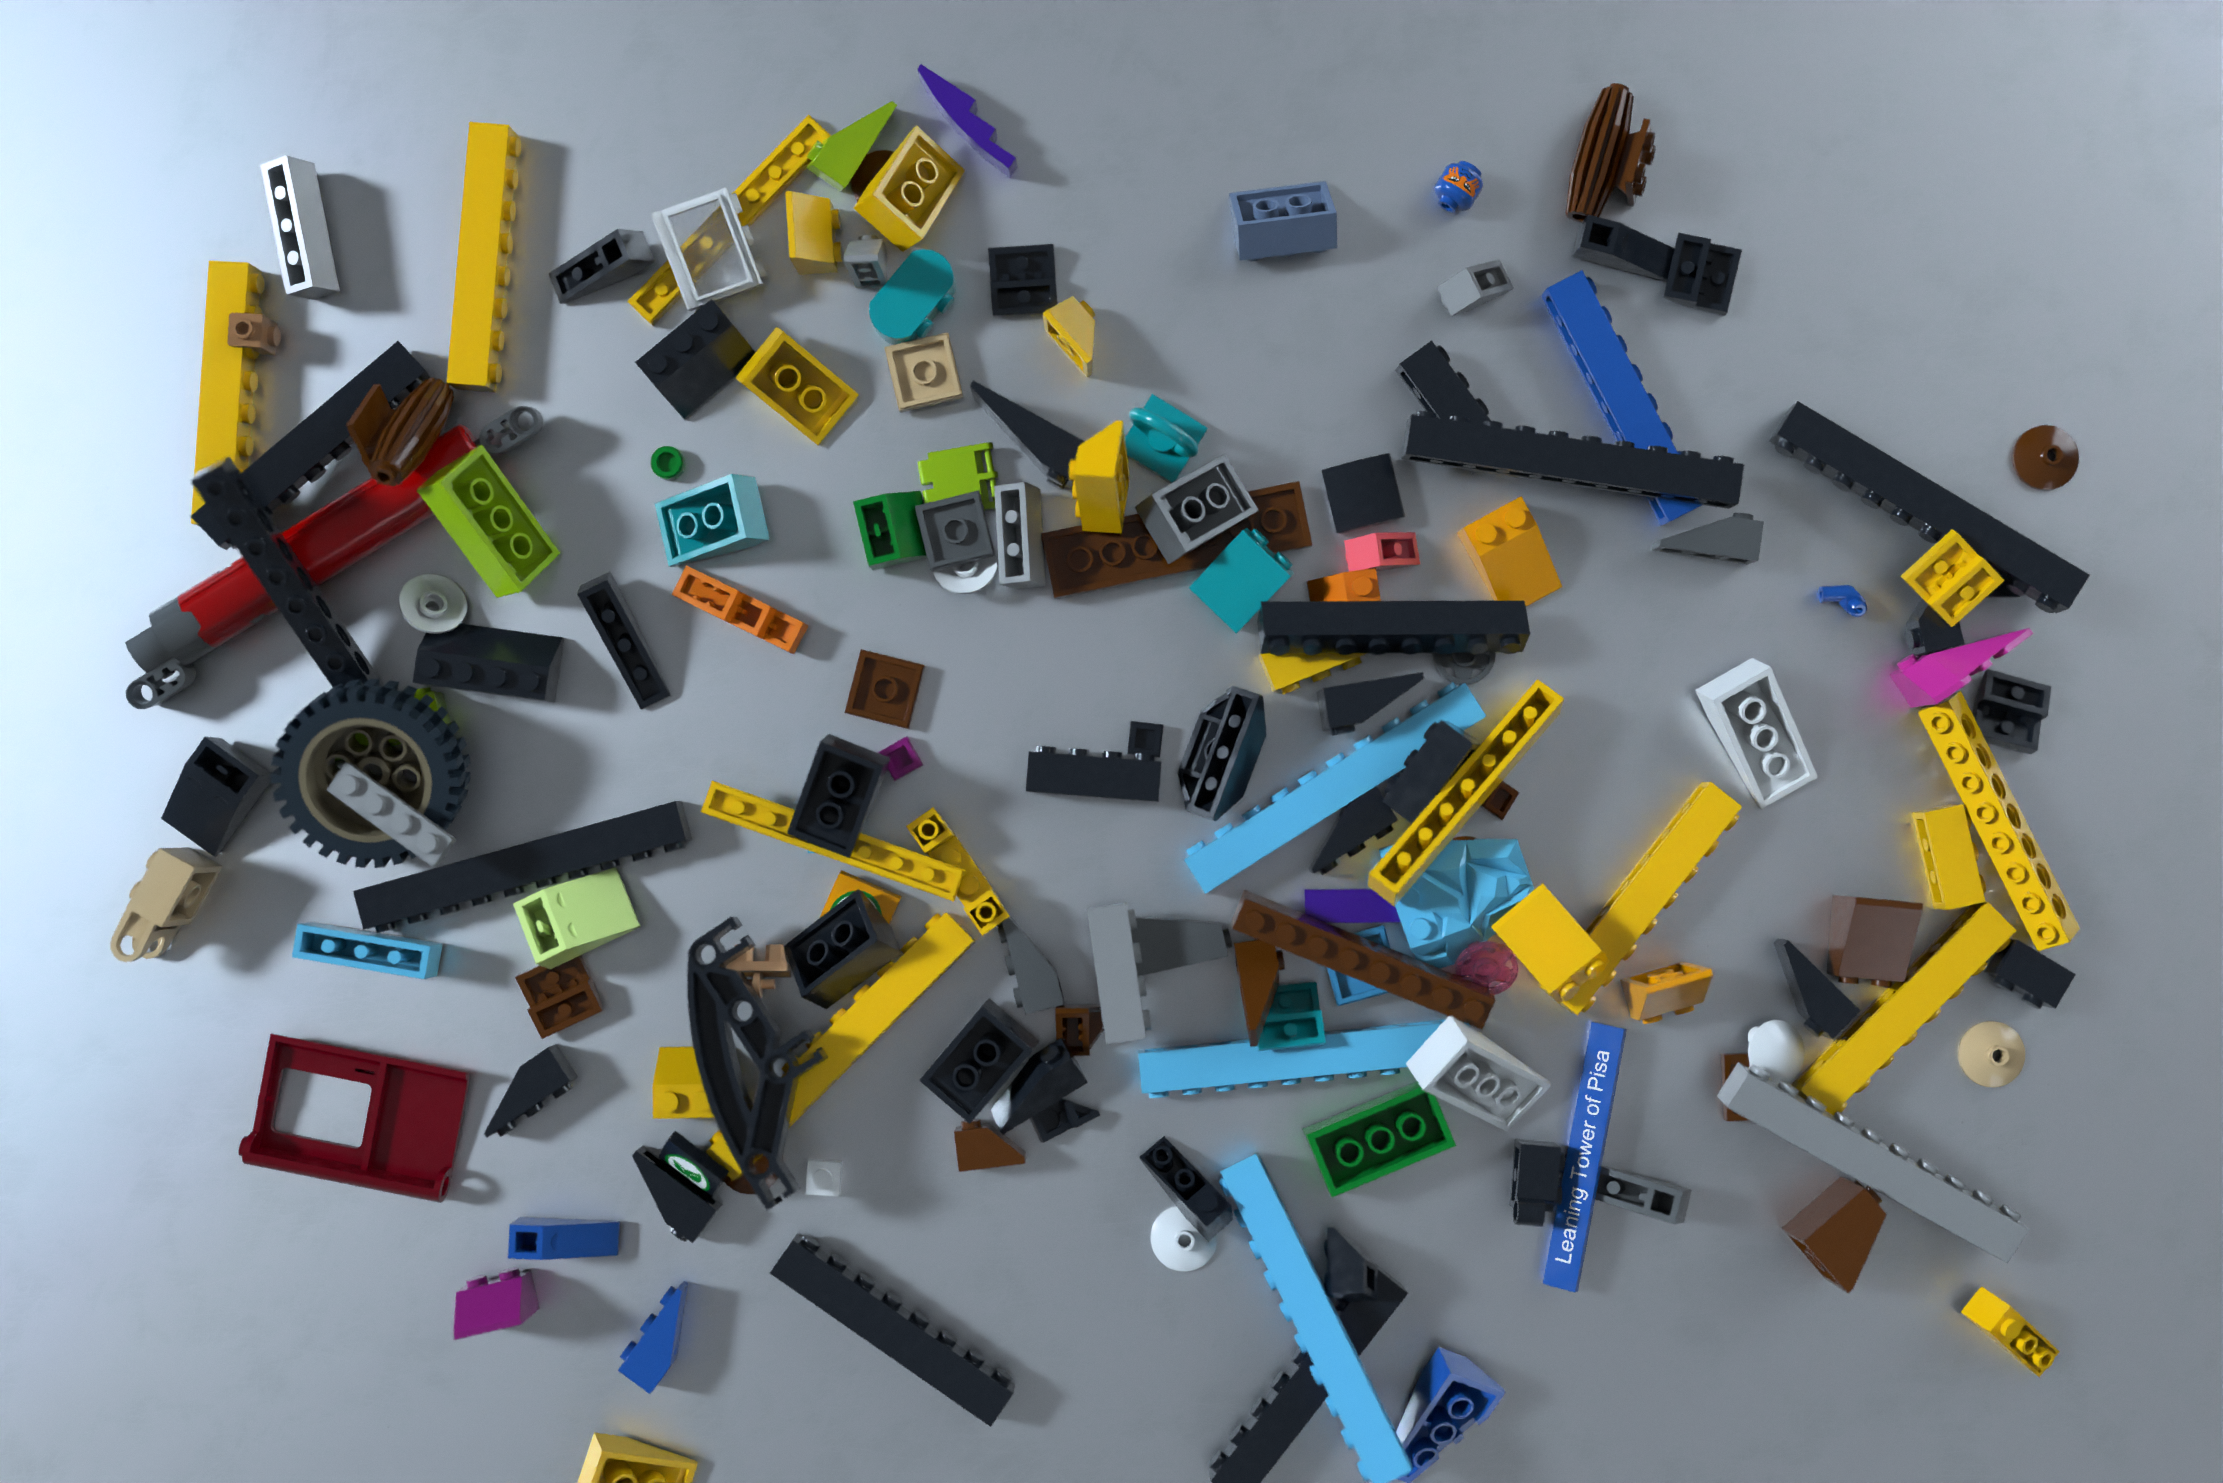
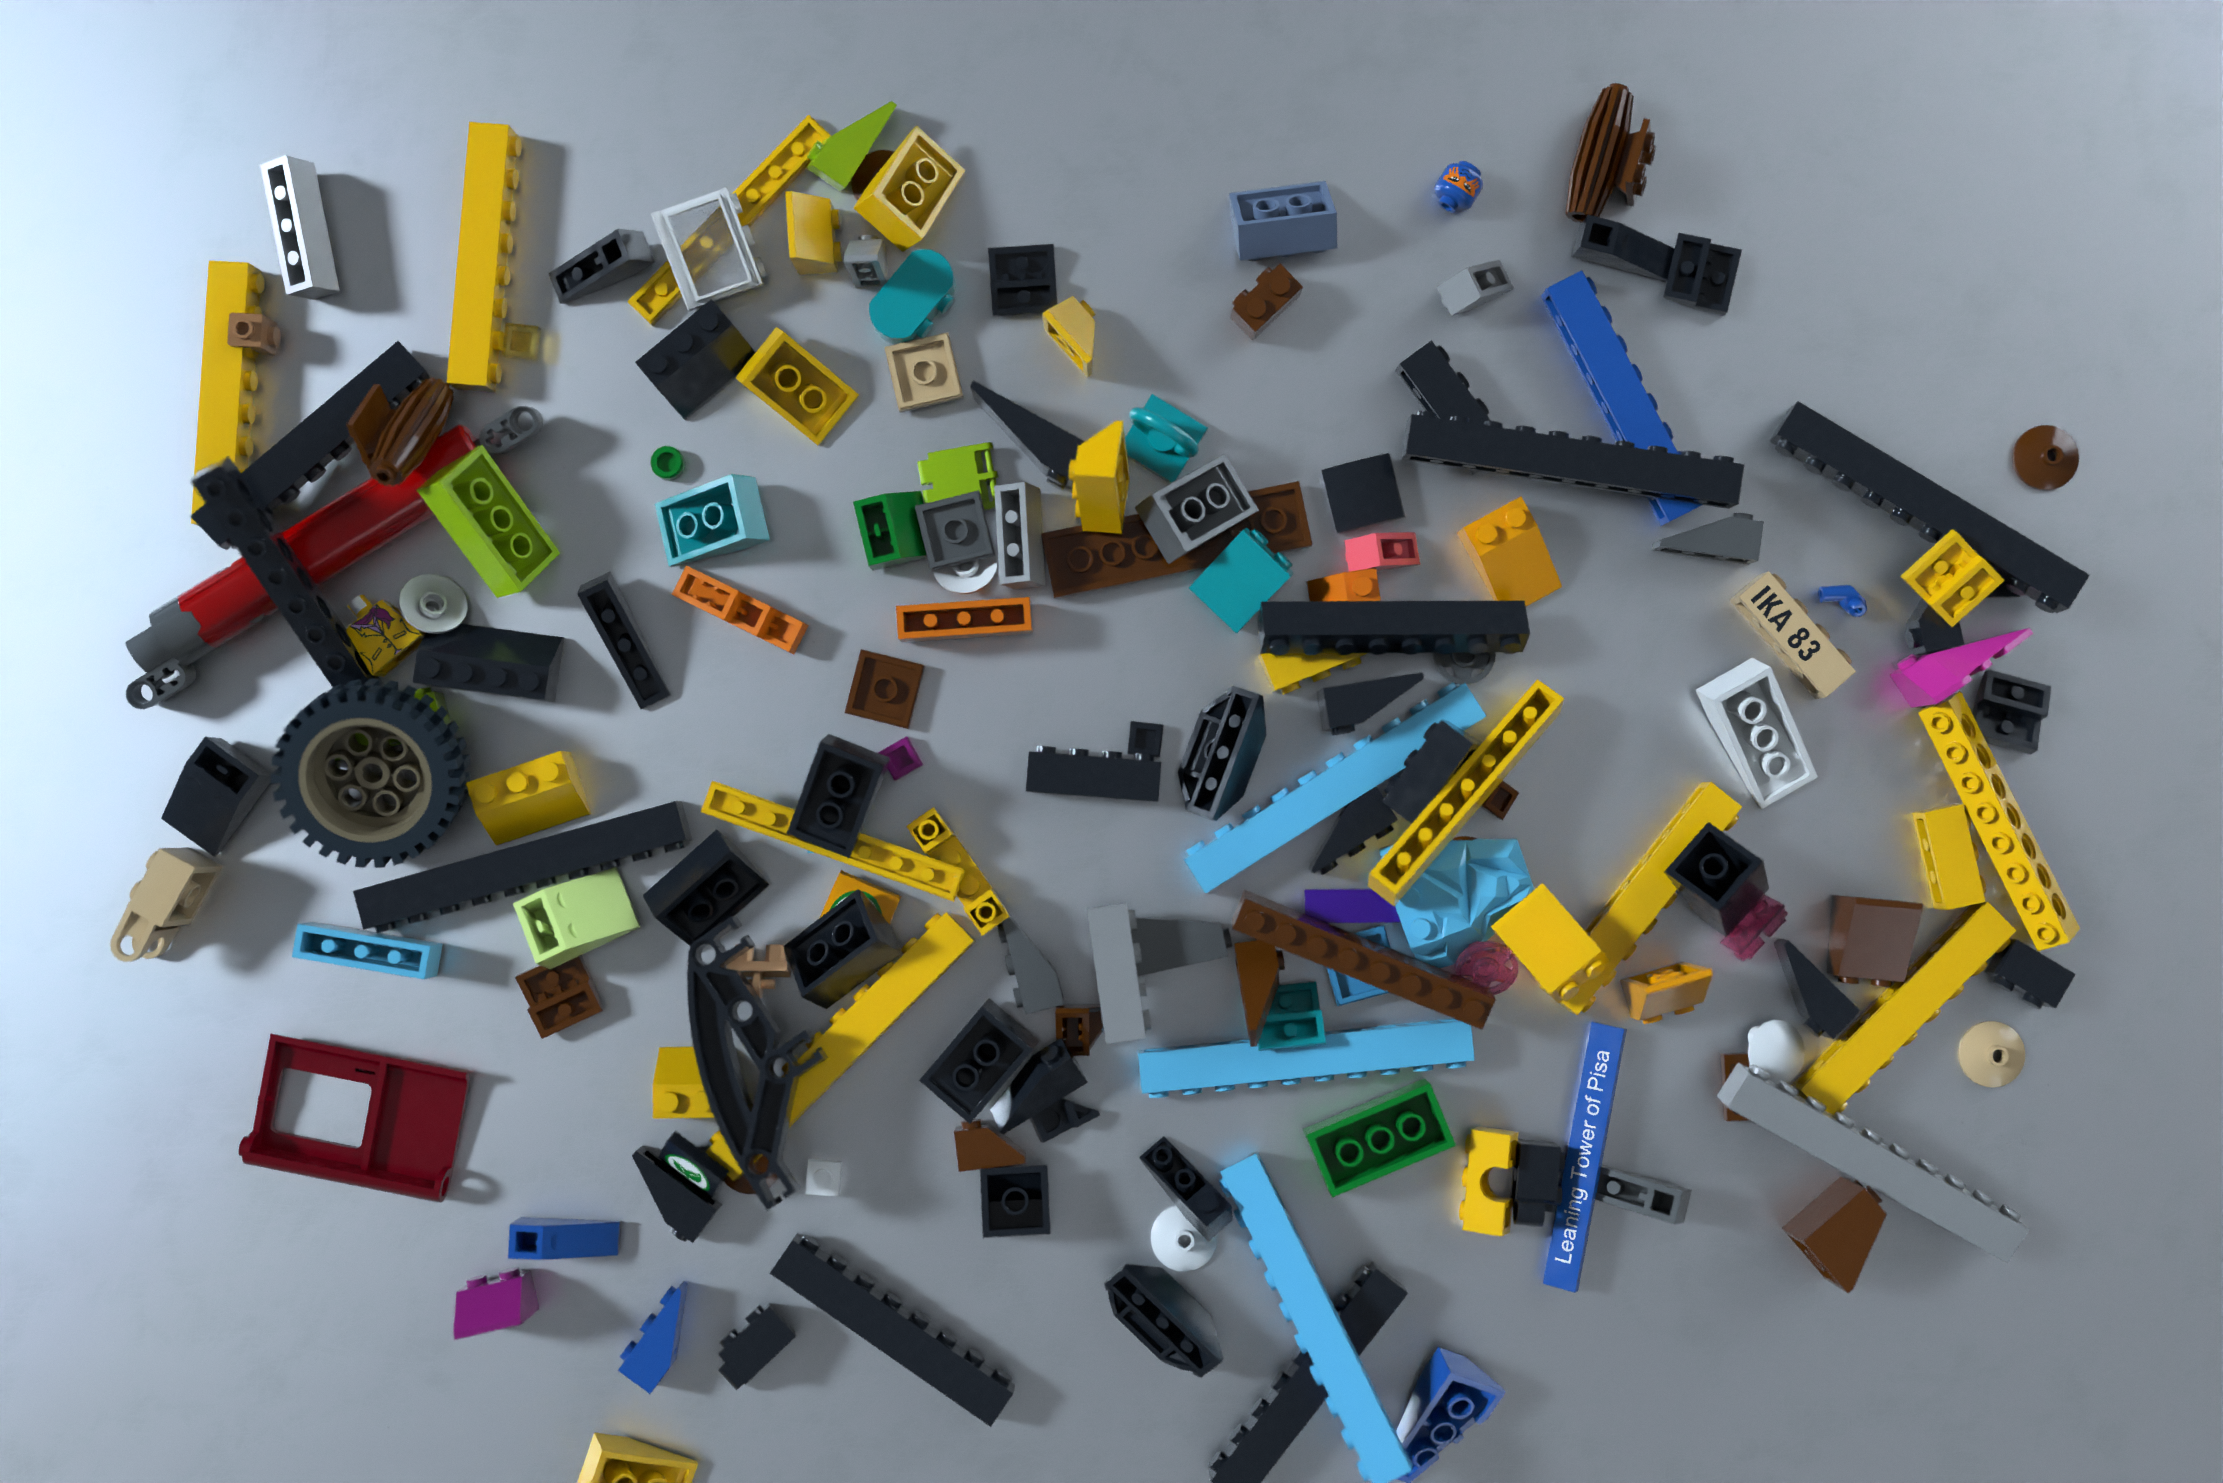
(381, 635): none -> yellow torso
(391, 814): light grey plate -> none
(521, 341): none -> clear yellow tile
(529, 797): none -> yellow slope
(534, 1082): black slope -> none
(705, 888): none -> black slope
(754, 1345): none -> black hinge
(960, 112): dark purple slope -> none
(964, 619): none -> orange brick
(1015, 1201): none -> black slope
(1165, 1318): none -> black wedge
(1265, 302): none -> reddish brown brick
(1350, 1272): black slope -> none
(1476, 1074): white slope -> none
(1482, 1208): none -> yellow arch
(1718, 878): none -> black slope
(1764, 917): none -> clear pink hinge
(1793, 635): none -> tan brick
(2010, 1331): yellow slope -> none

